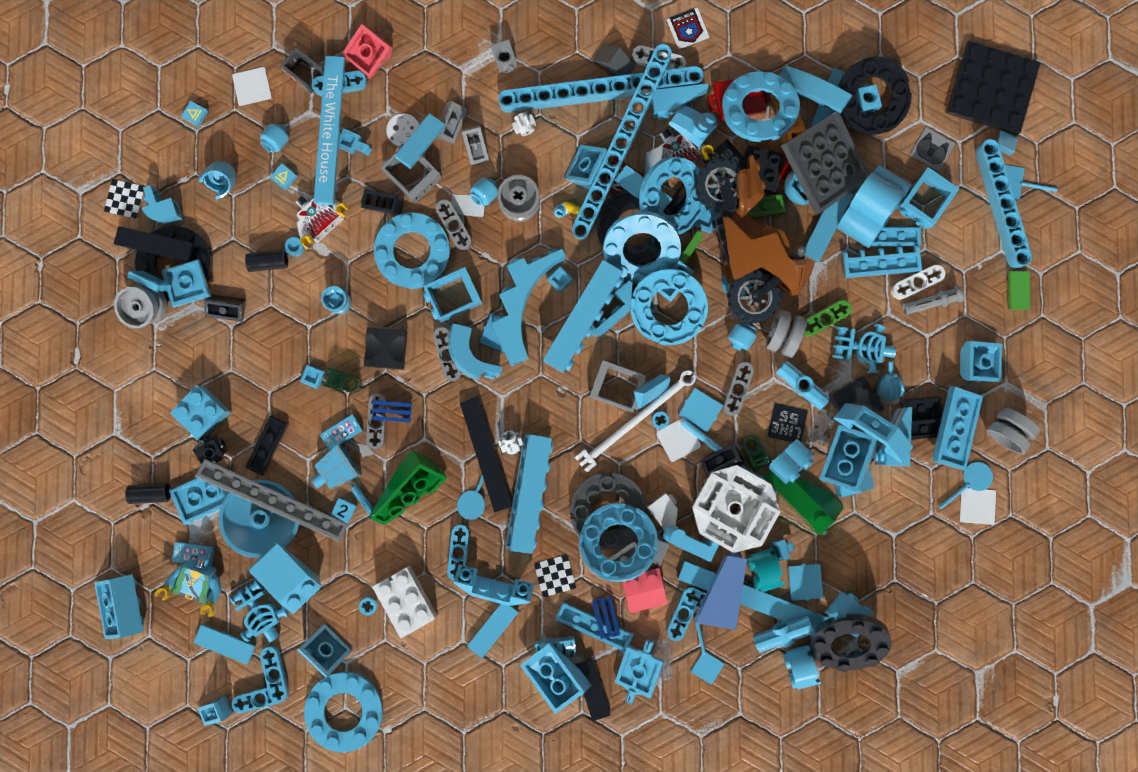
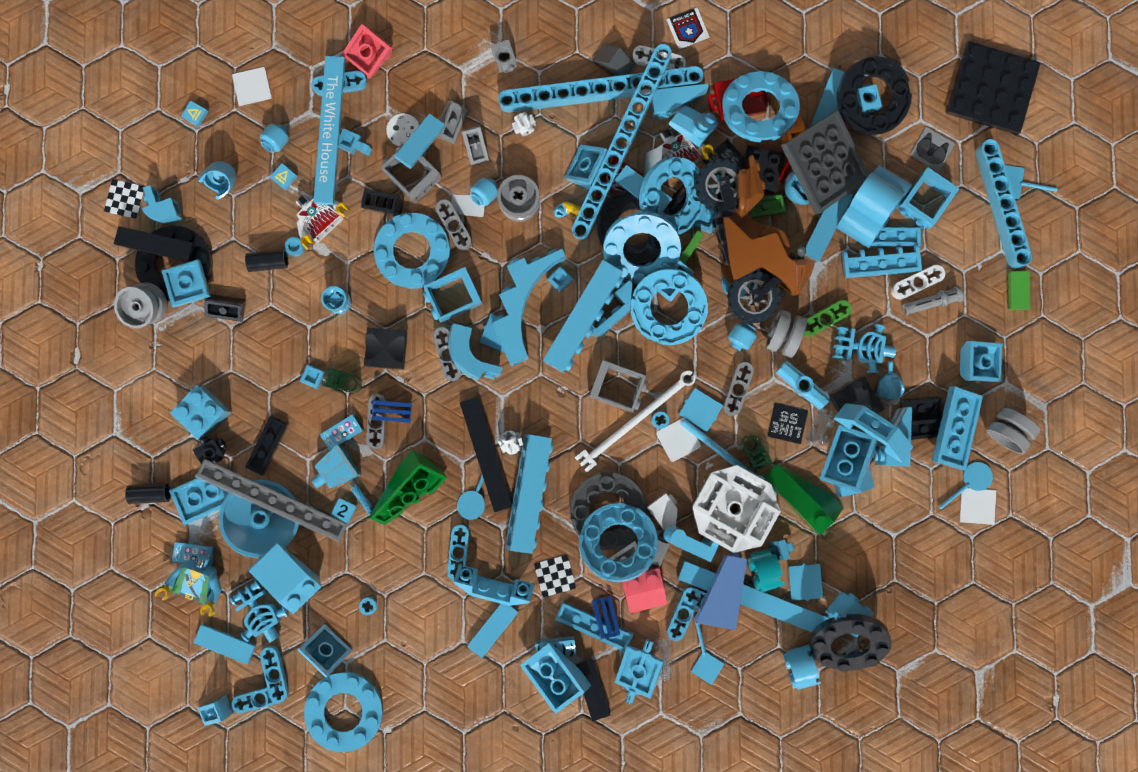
(119, 607): medium azure slope -> none
(149, 281): medium azure tile -> none
(299, 56): dark grey piece -> none
(405, 601): white piece -> none
(651, 390): medium azure slope -> none
(722, 459): black slope -> none
(783, 634): medium azure piece -> none
(792, 461): medium azure brick -> none
(816, 89): medium azure slope -> none
(1007, 142): medium azure slope -> none

